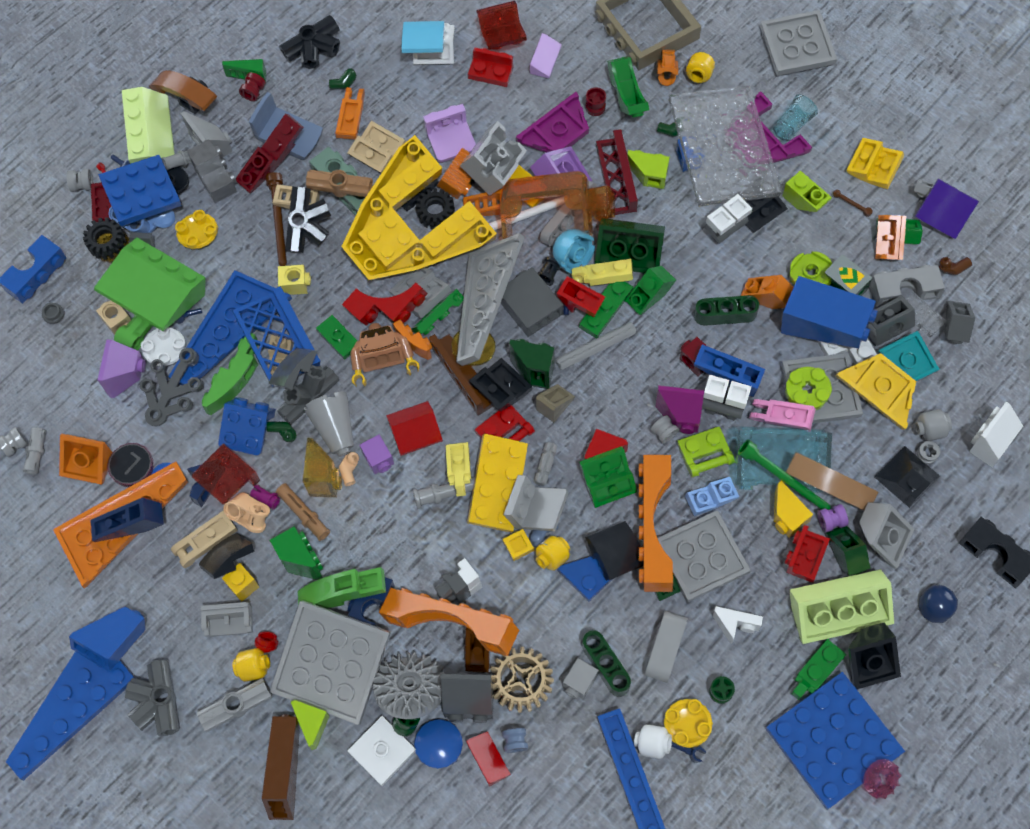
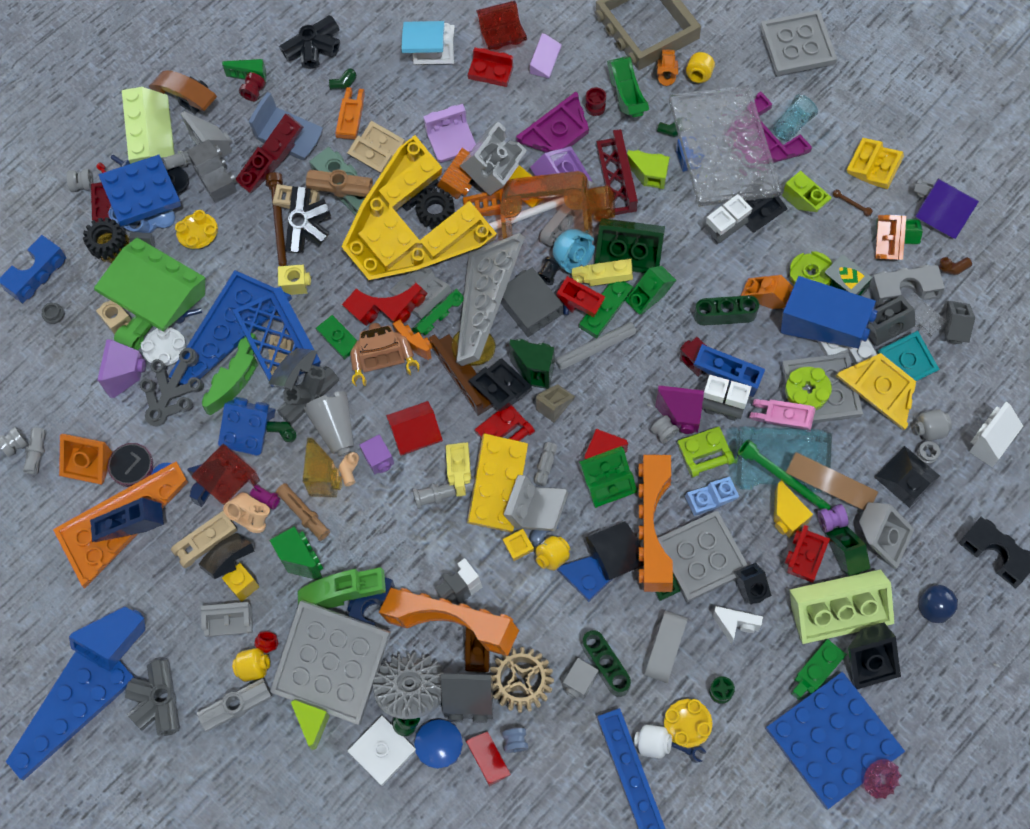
(281, 768): reddish brown slope -> none
(747, 578): none -> black brick

